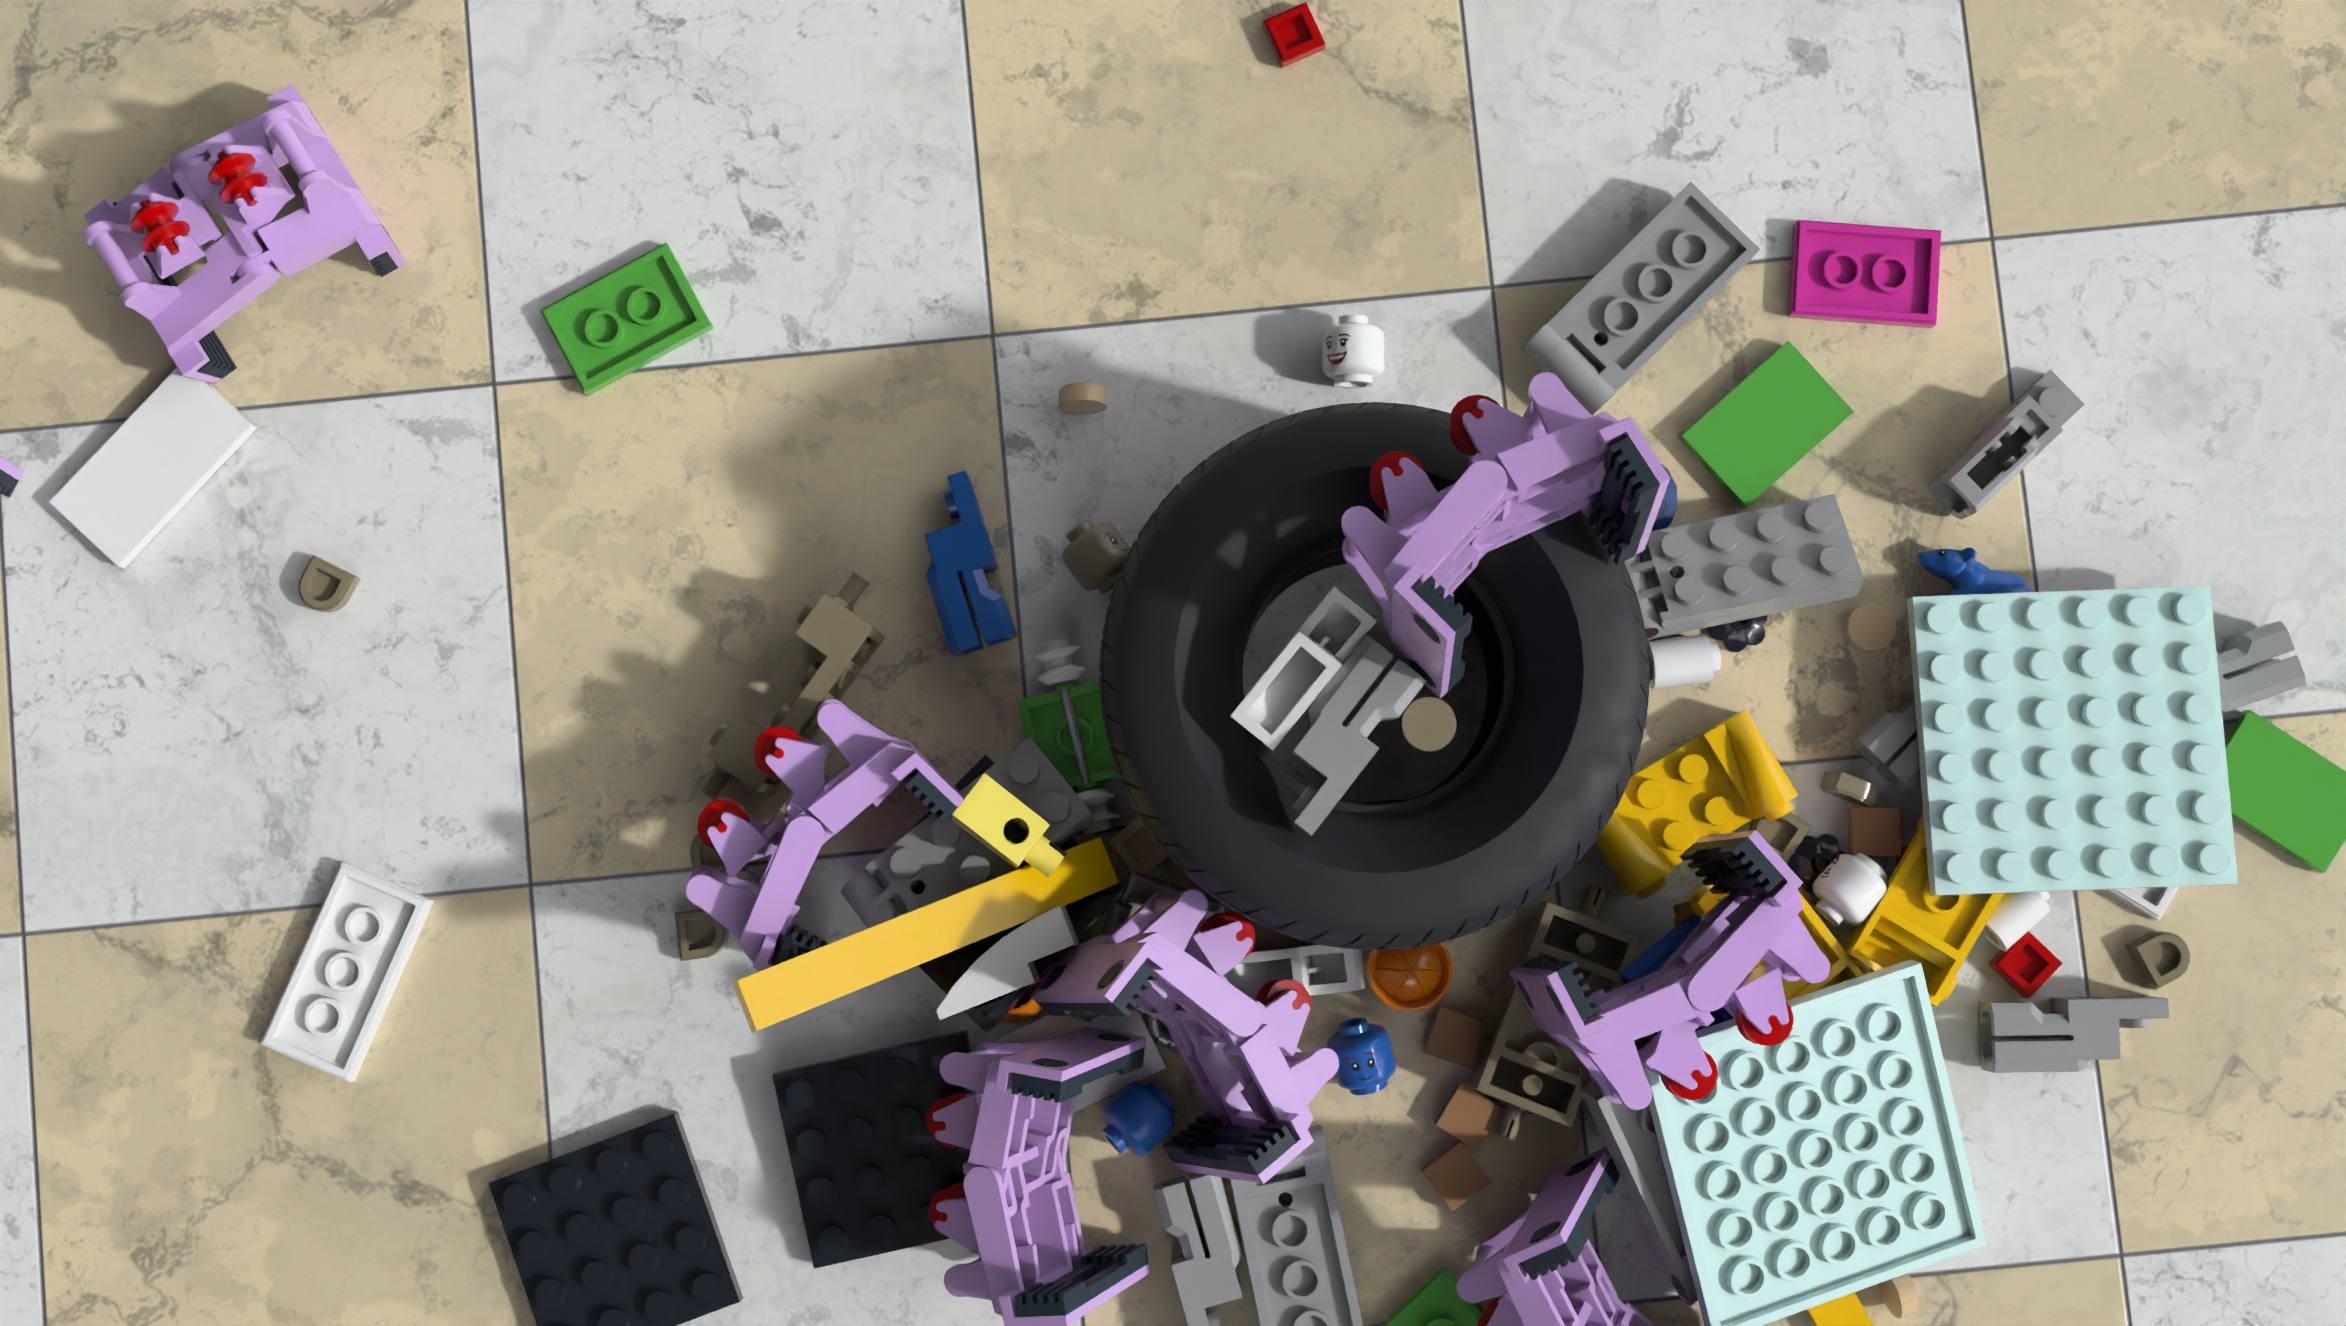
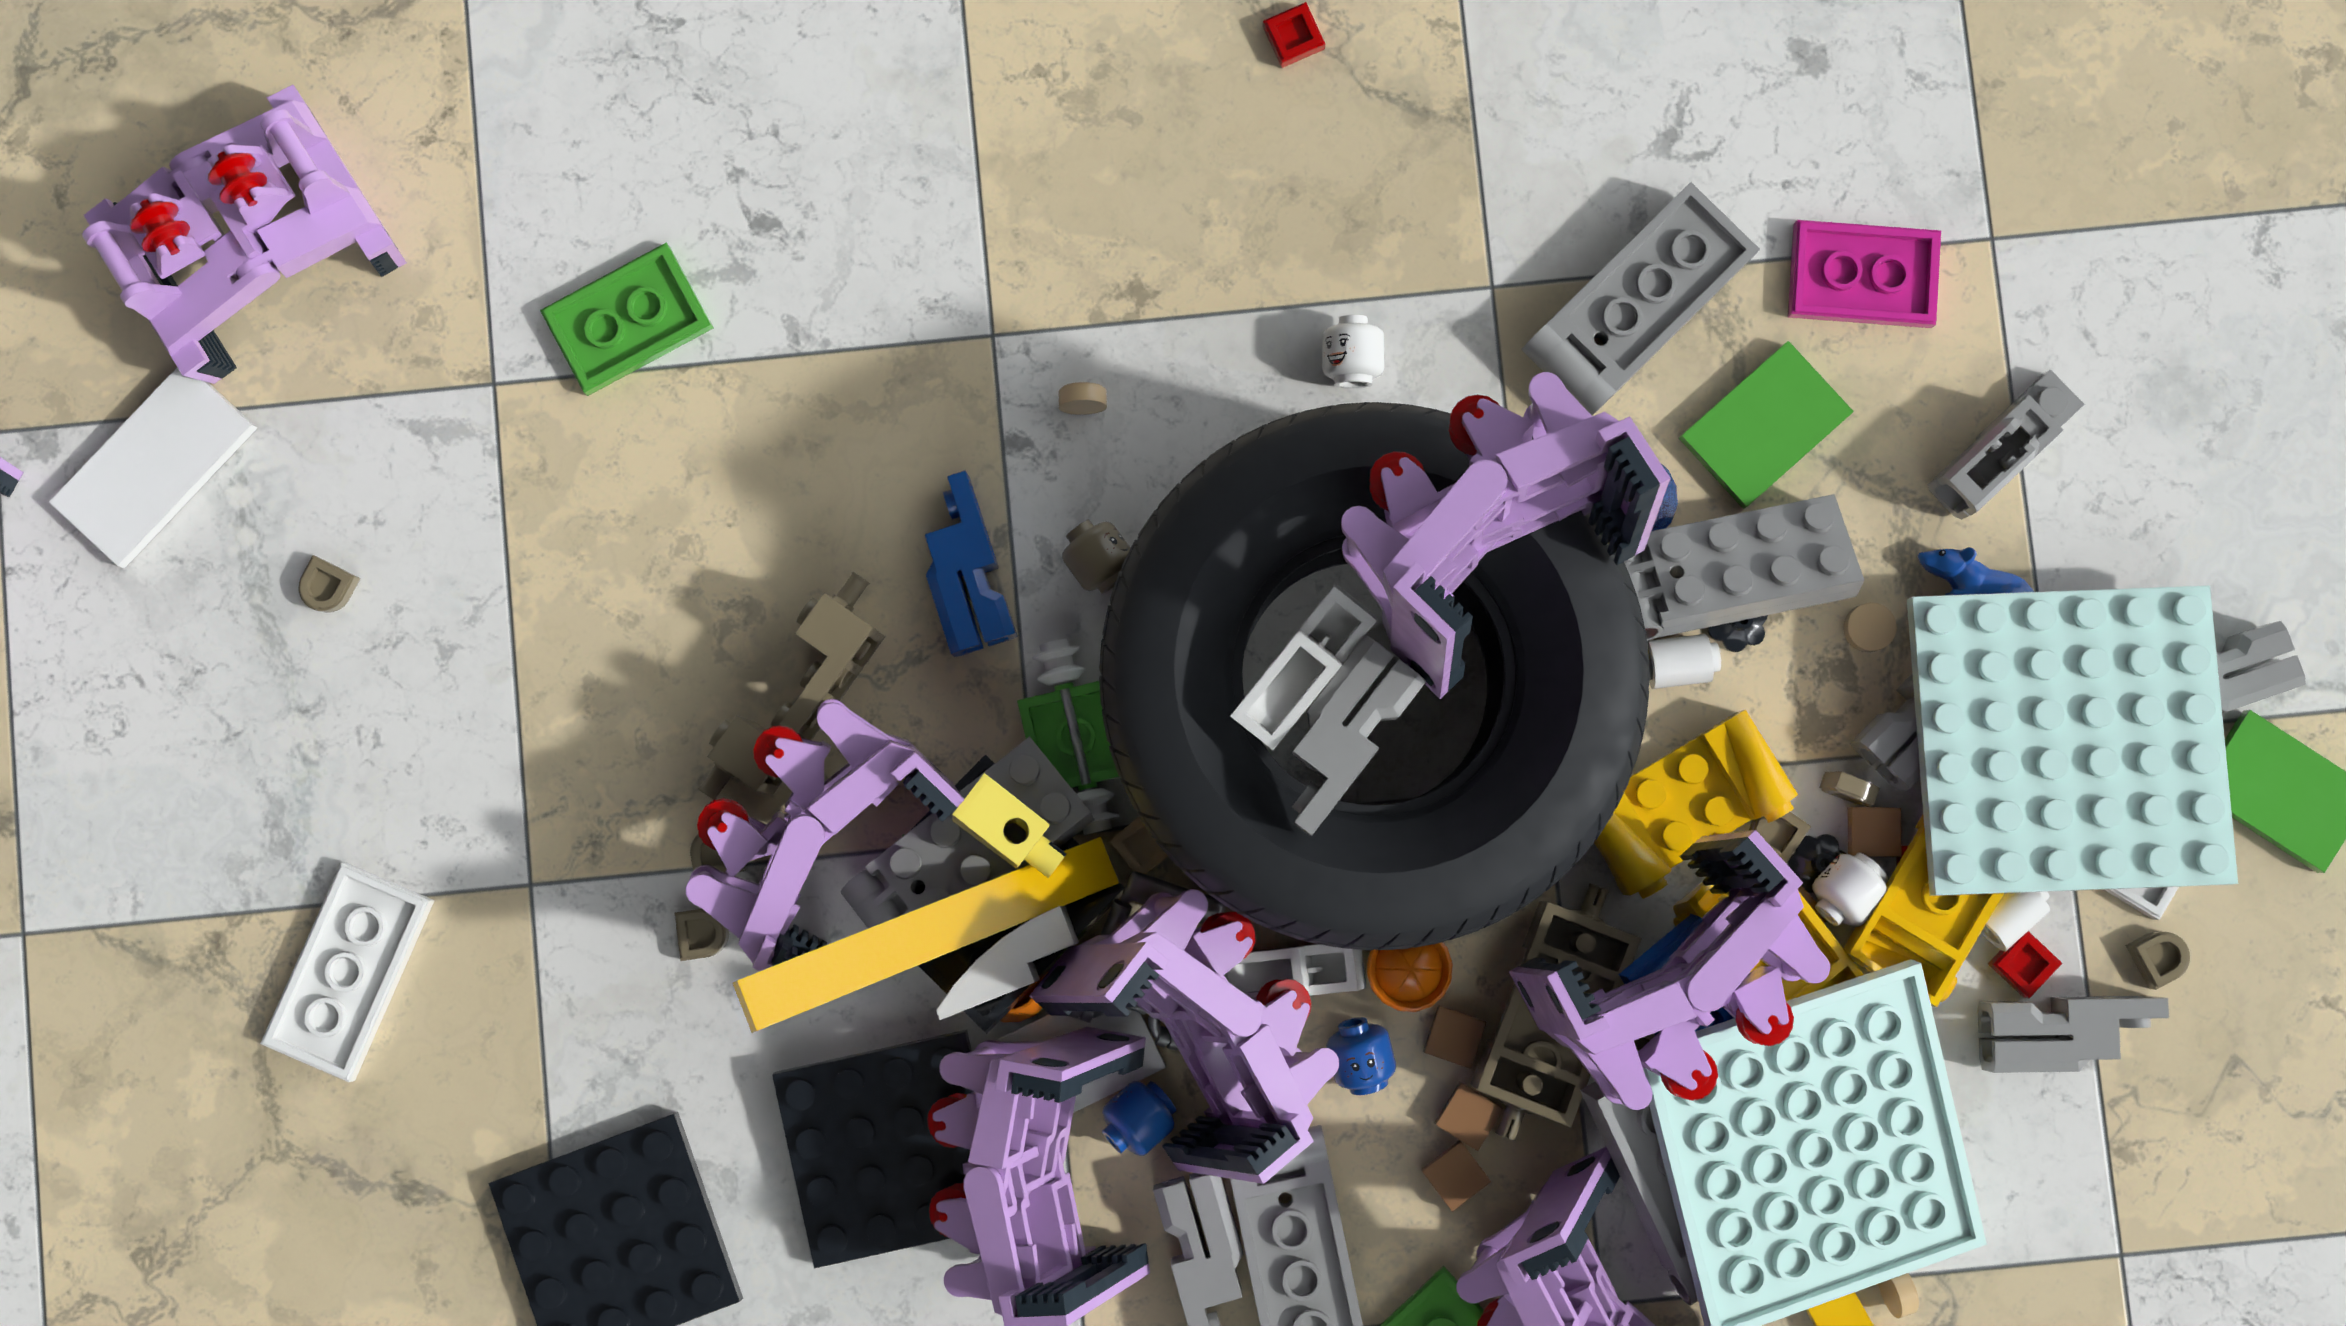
(1428, 724): dark tan tile -> none

